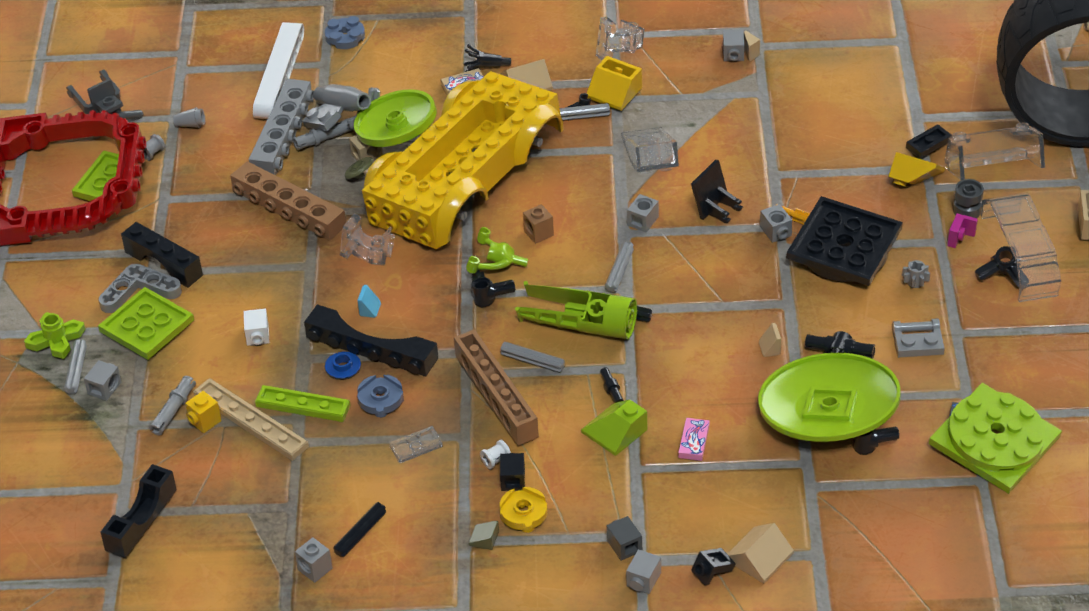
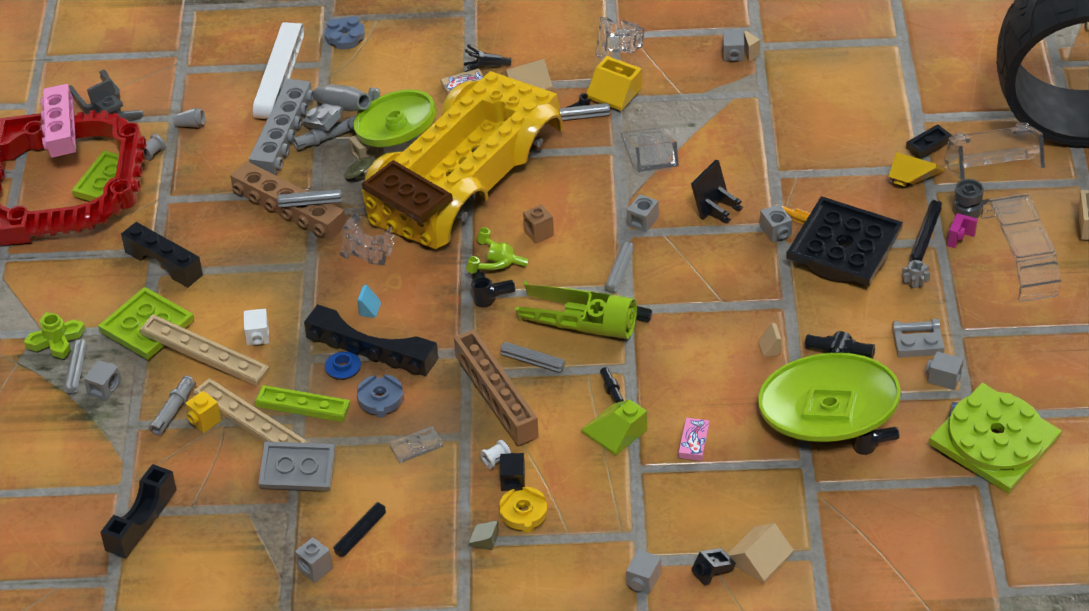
(58, 120): none -> bright pink brick
(136, 277): light grey beam -> none
(204, 350): none -> tan tile
(297, 466): none -> light grey plate
(309, 198): none -> light grey axle
(407, 191): none -> reddish brown tile
(624, 538): dark grey brick -> none
(926, 230): none -> black axle
(944, 370): none -> light grey brick
(996, 265): black axle -> none

